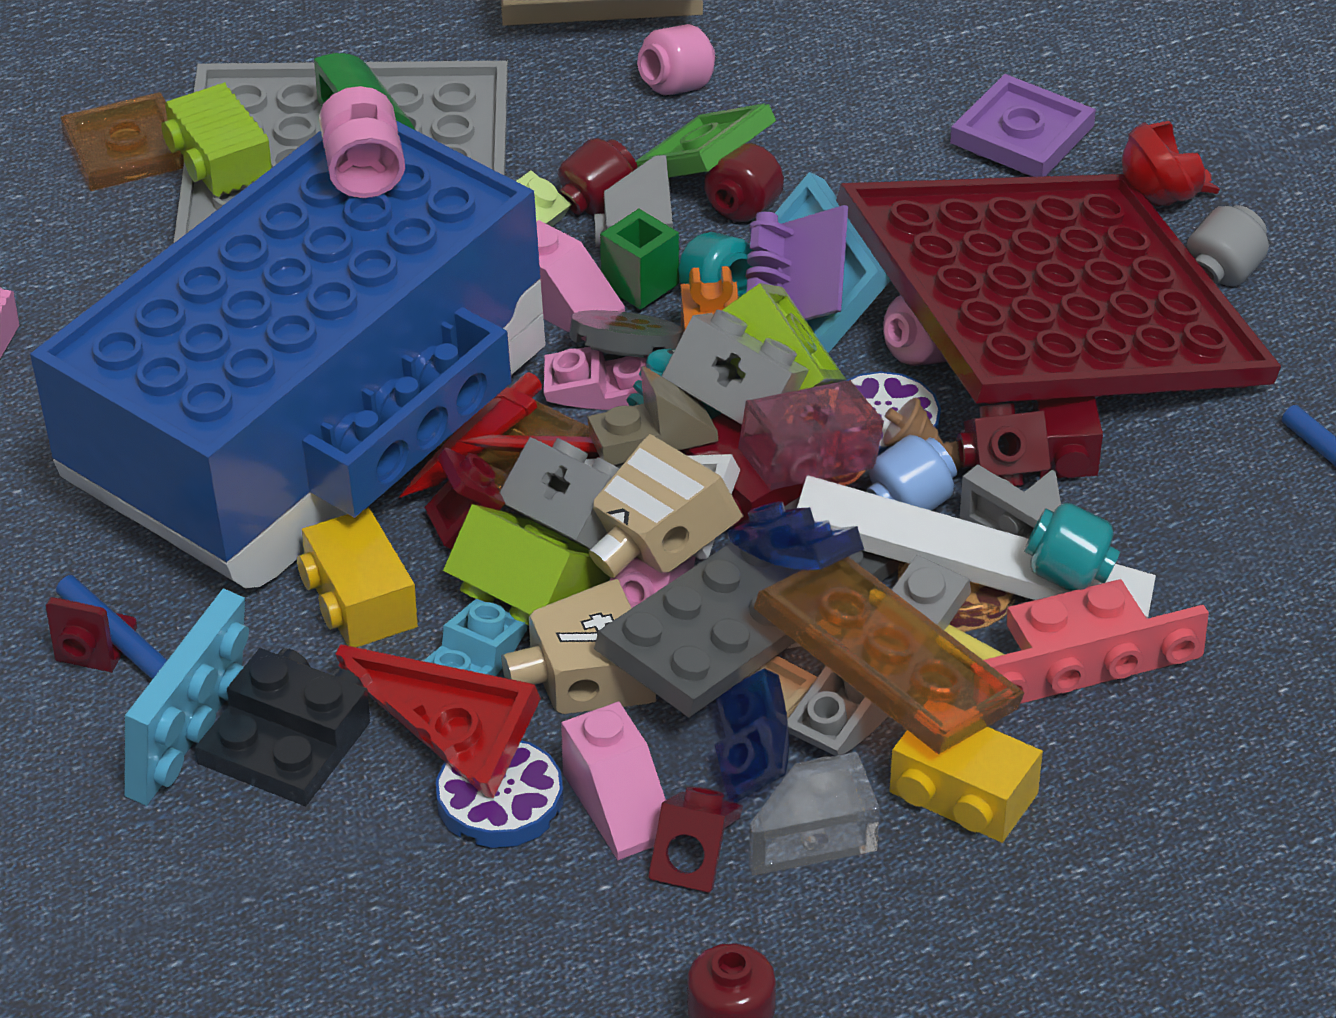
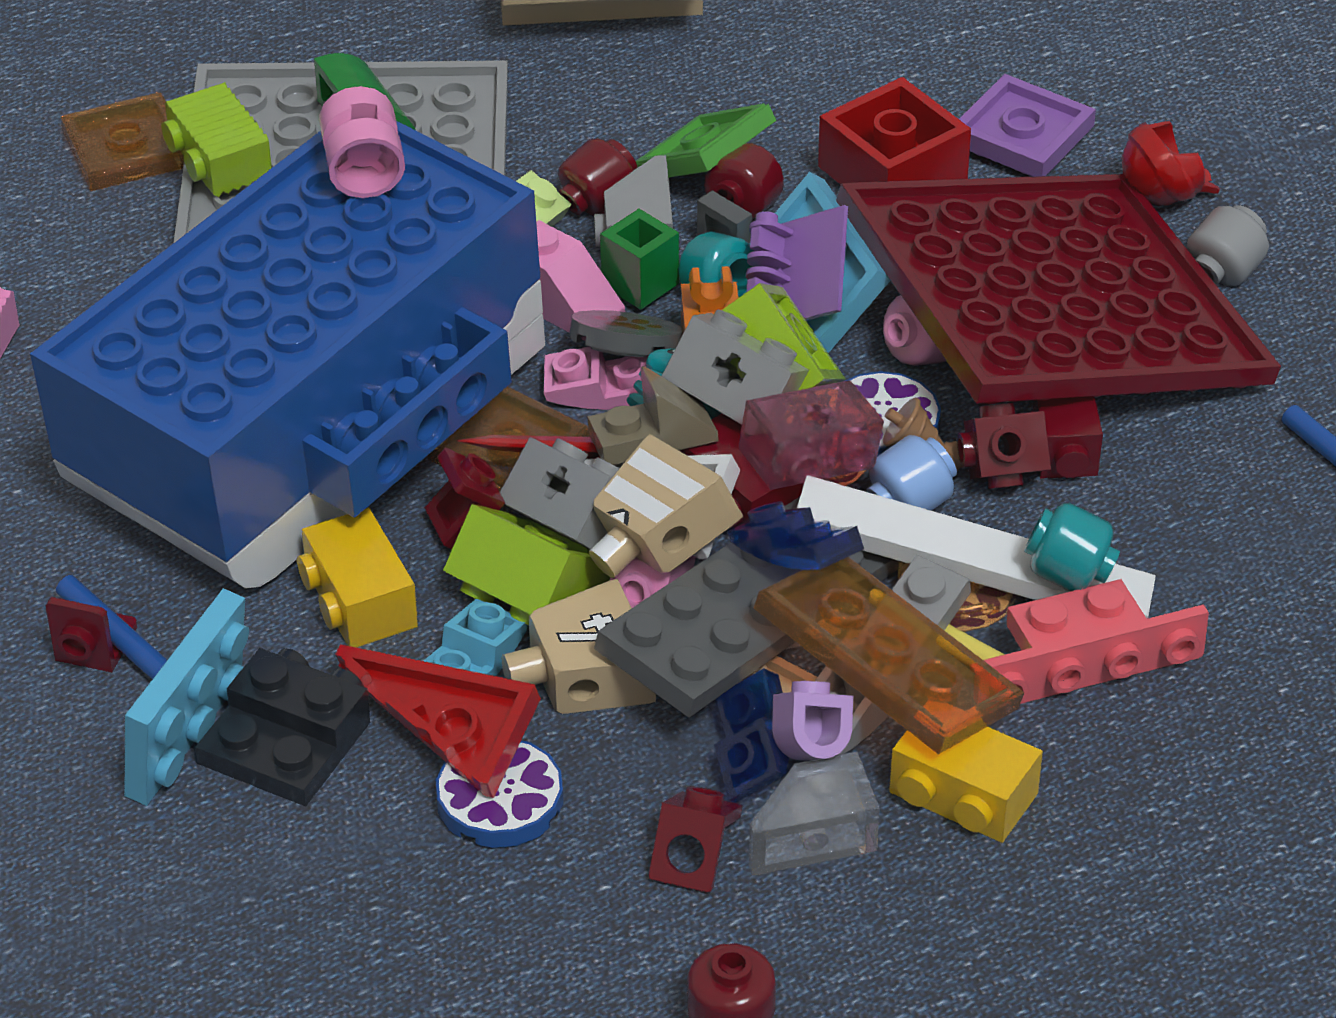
(493, 419): red bar -> none
(613, 777): bright pink slope -> none
(676, 59): bright pink head -> none
(722, 217): none -> dark grey tile
(812, 721): none -> lavender plate
(893, 137): none -> red brick
(1003, 506): light grey slope -> none

